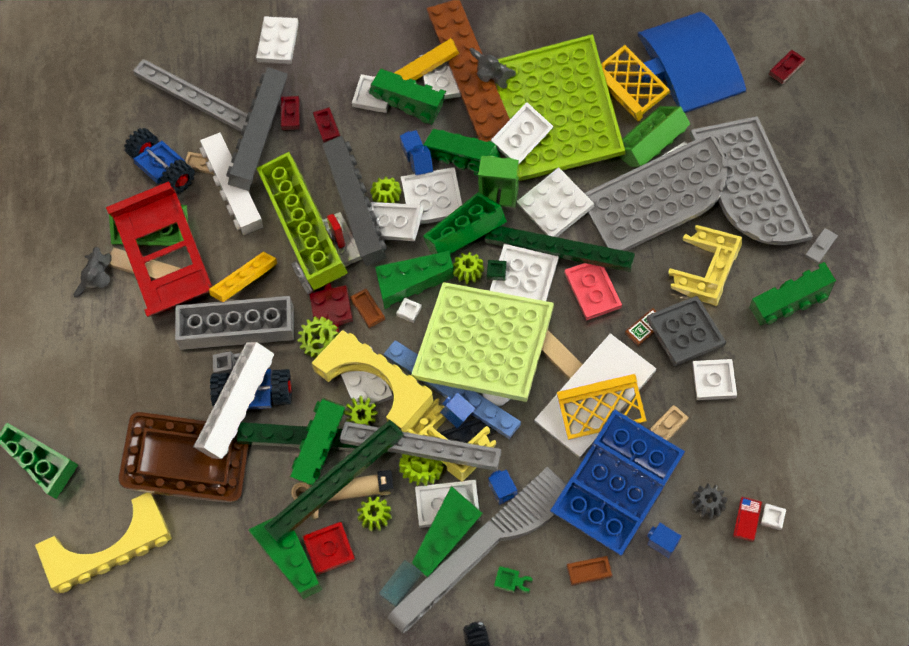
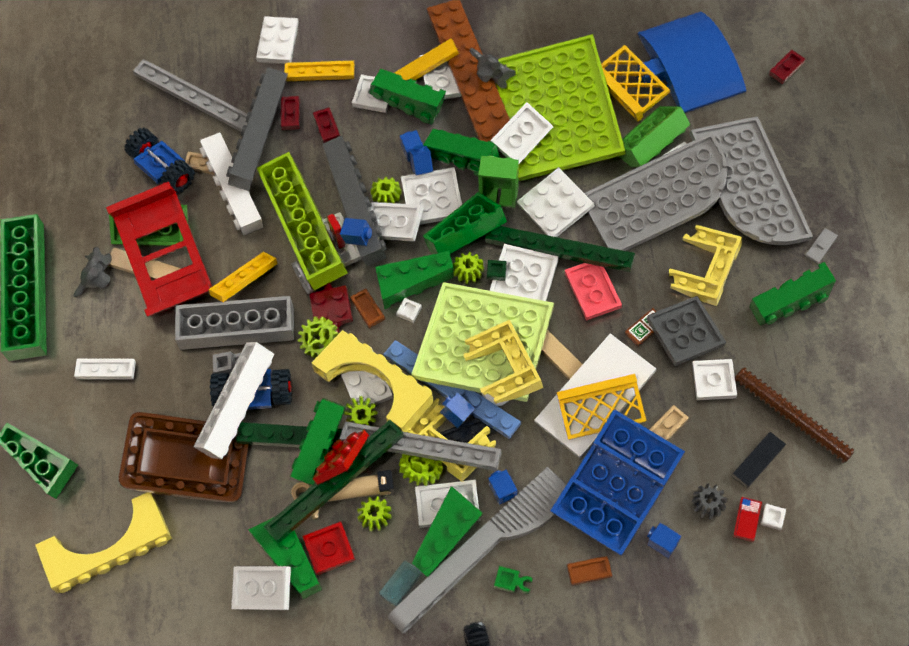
(23, 288): none -> green brick
(105, 369): none -> white plate
(261, 587): none -> white plate
(320, 70): none -> yellow plate
(341, 456): none -> red plate
(356, 231): none -> blue brick
(525, 377): none -> light yellow wedge
(758, 460): none -> black tile
(794, 415): none -> reddish brown piece

